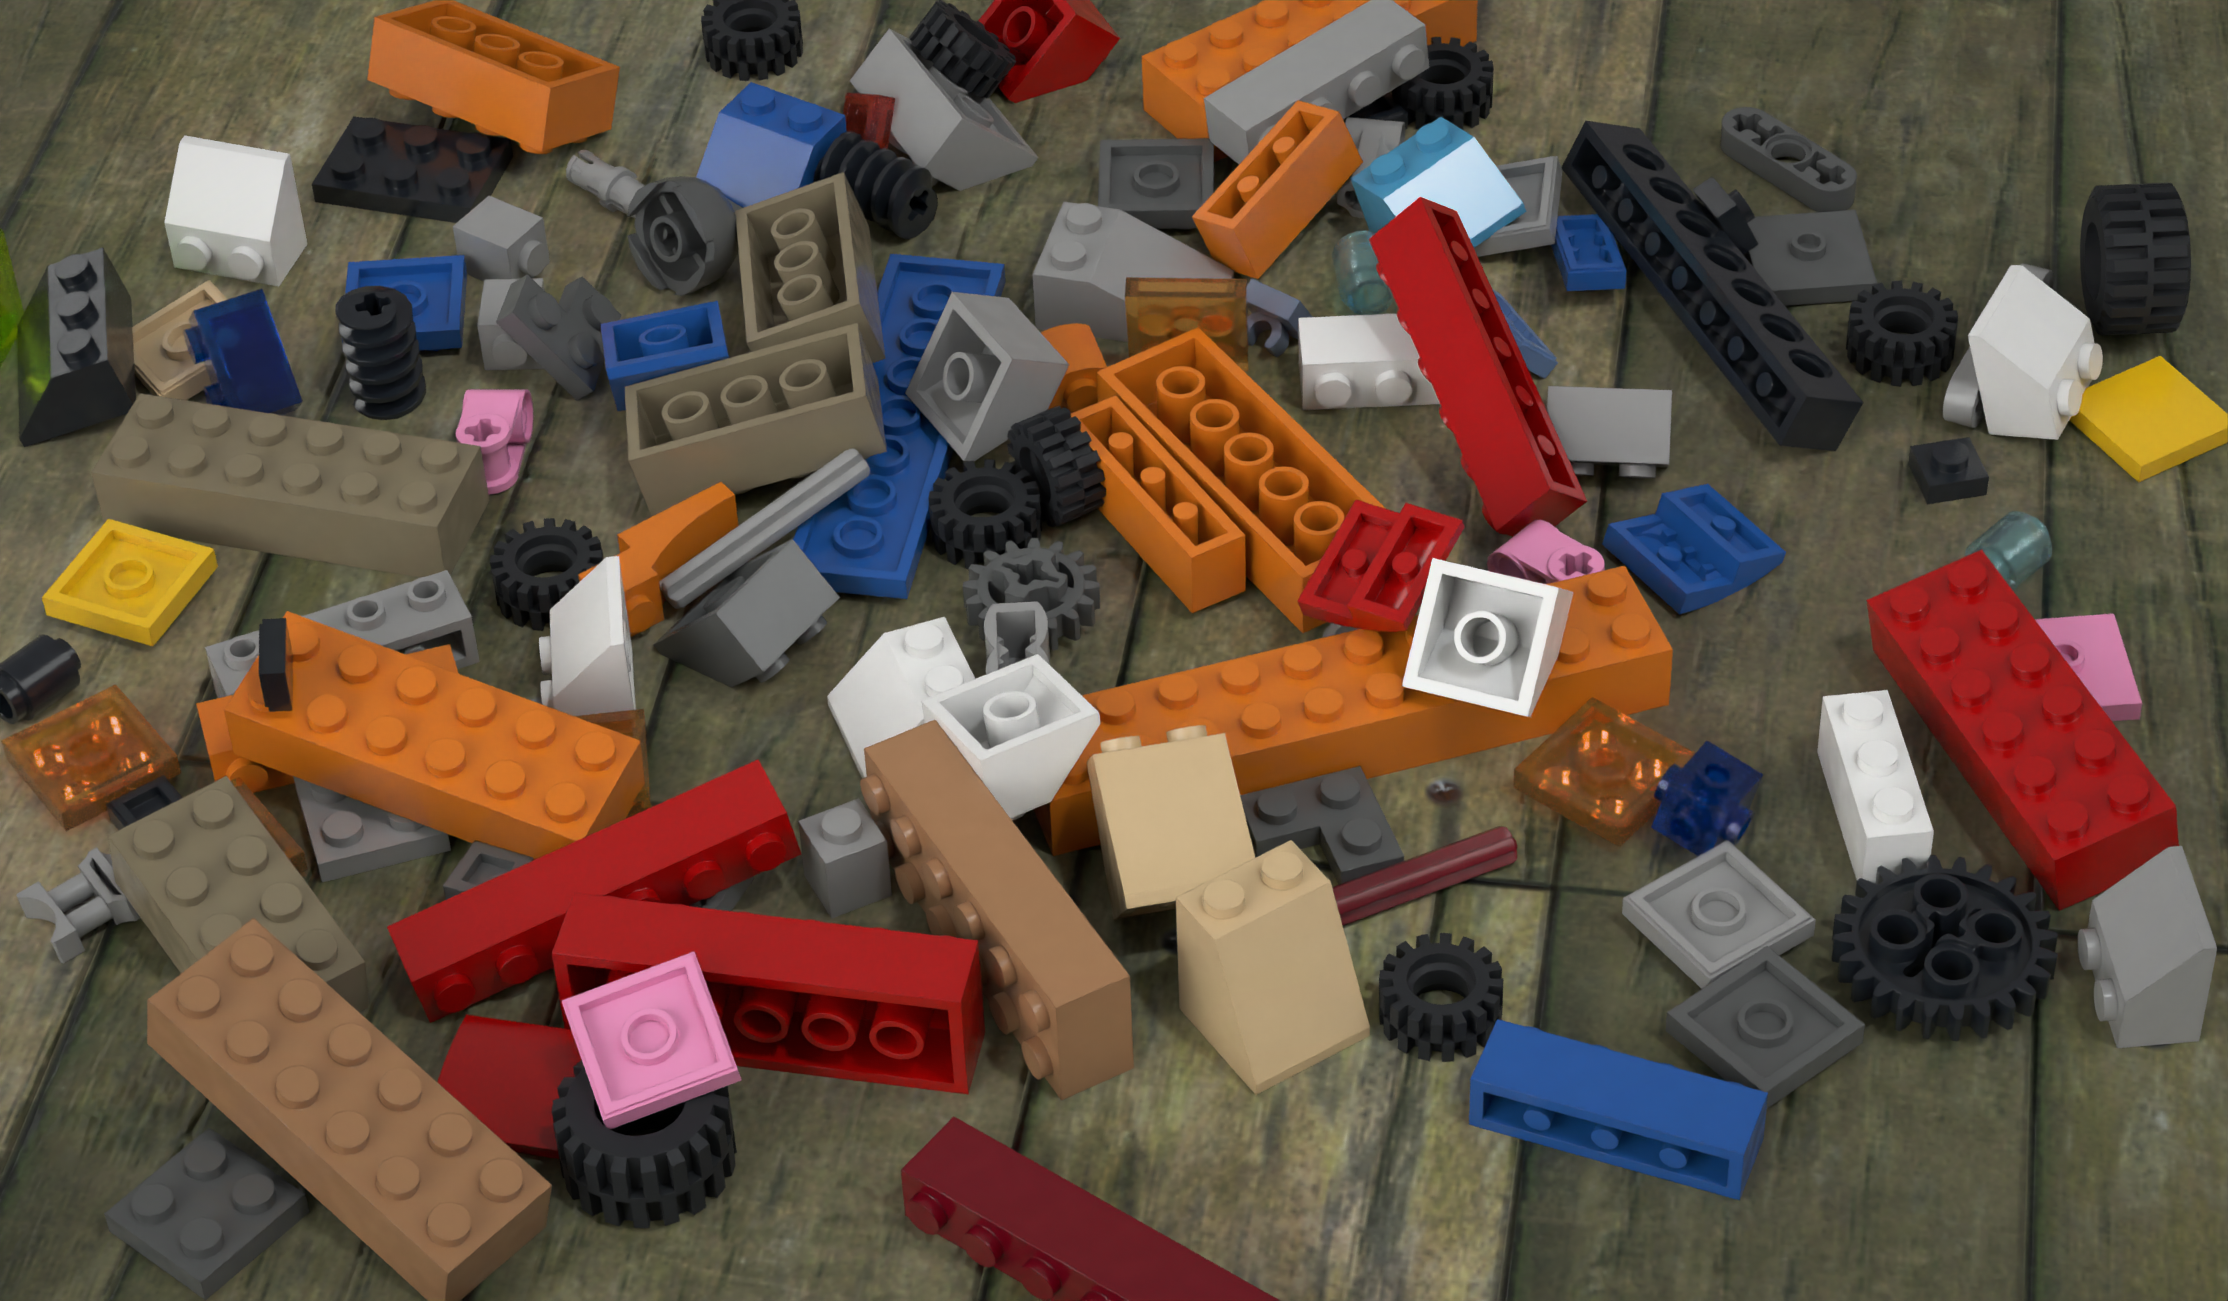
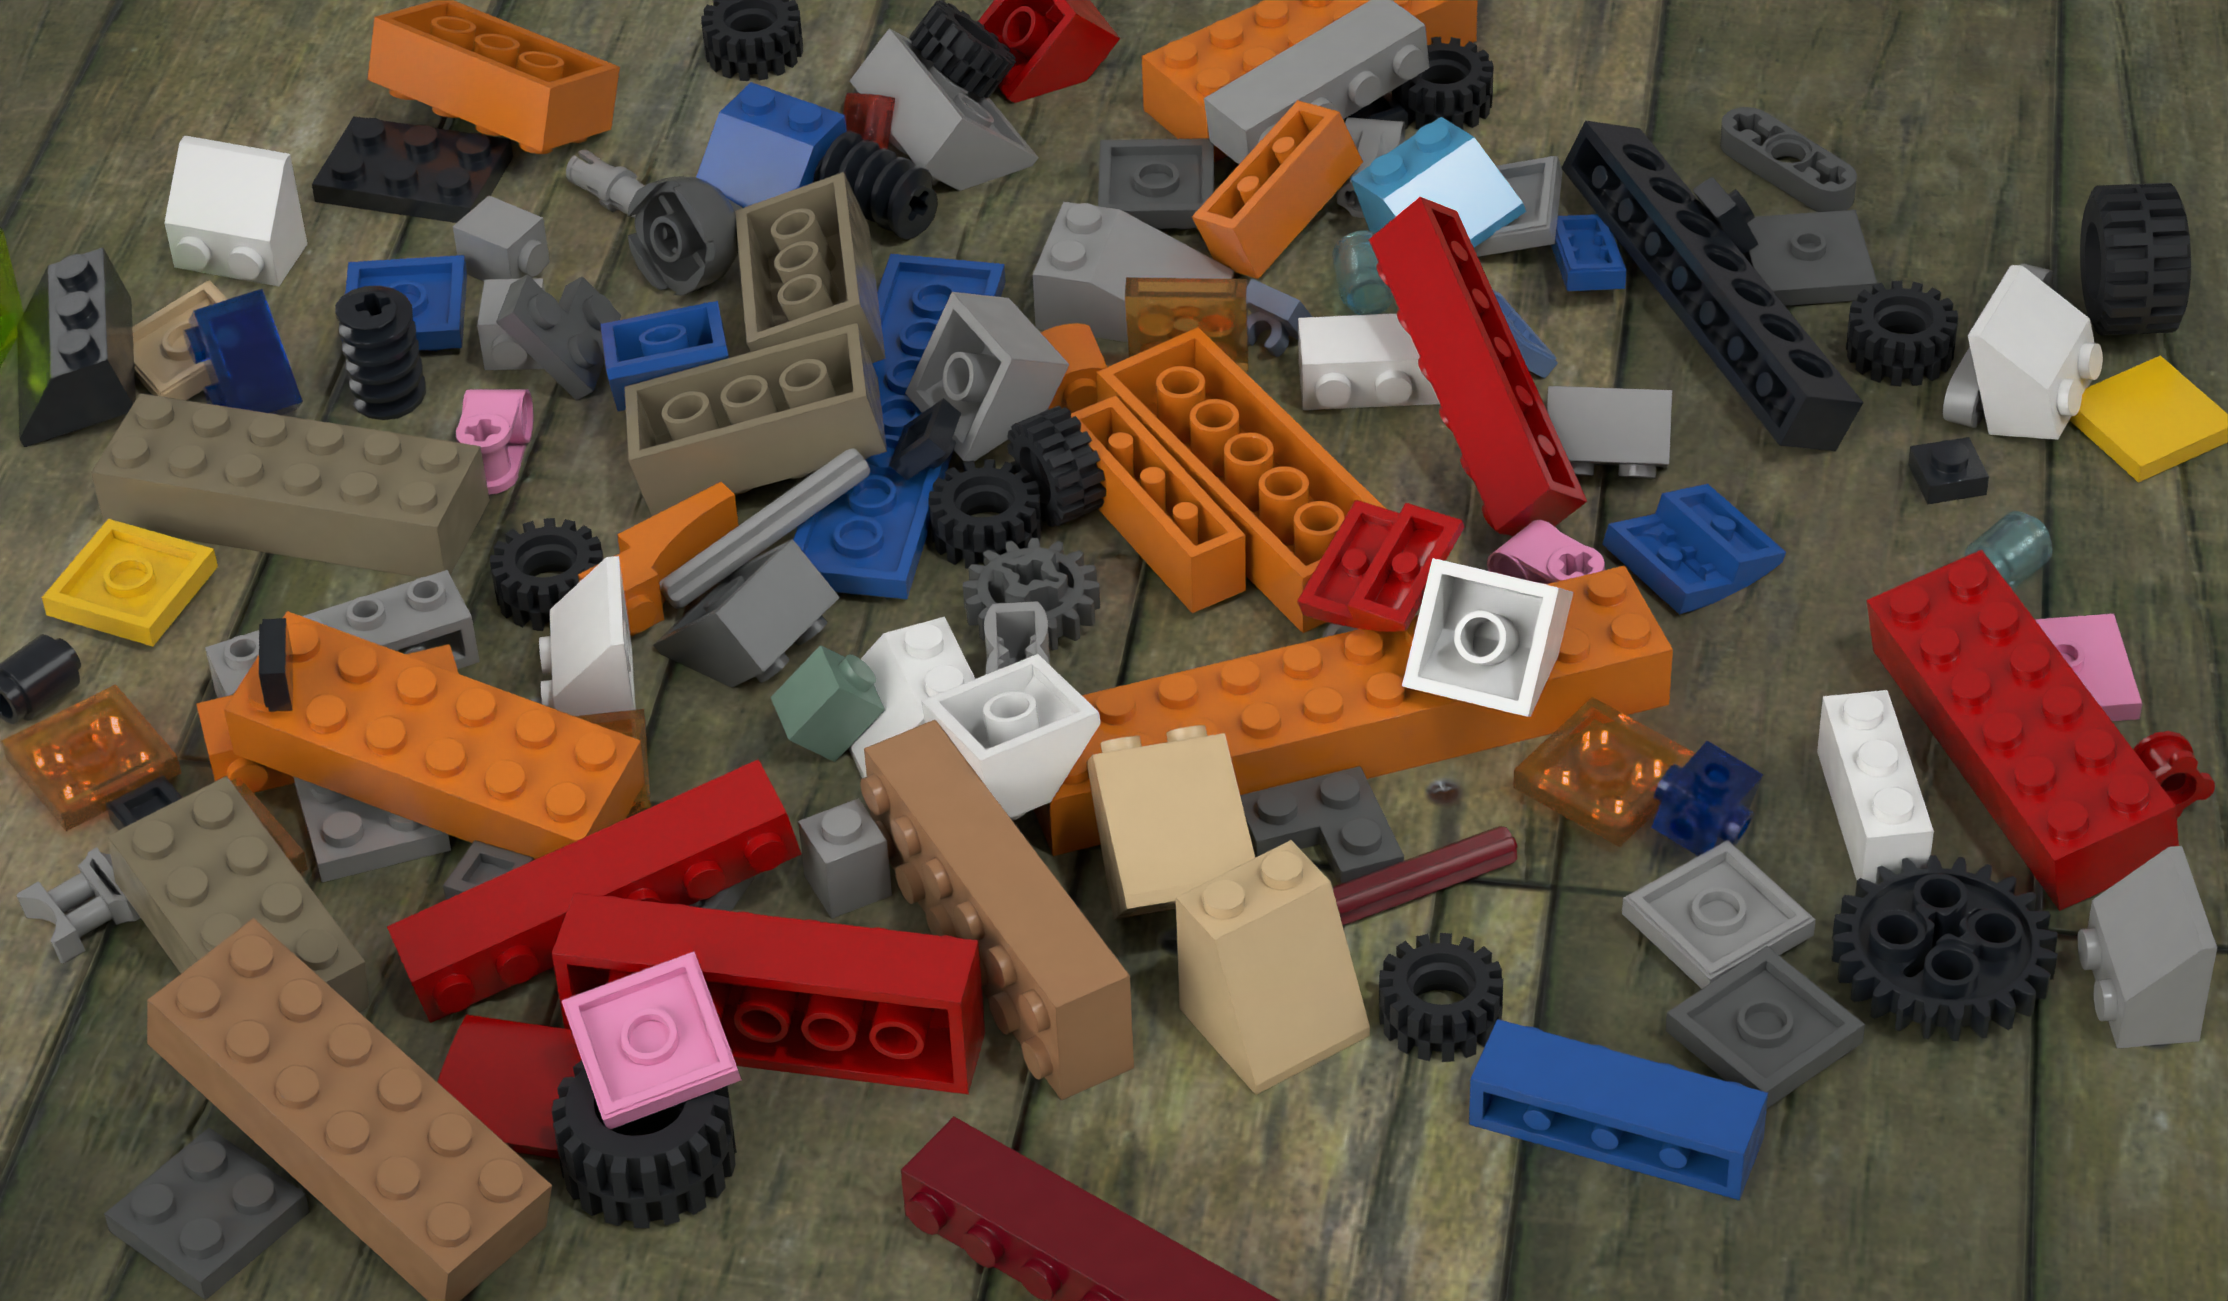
(828, 702): none -> sand green brick
(926, 440): none -> black plate
(2175, 768): none -> red brick

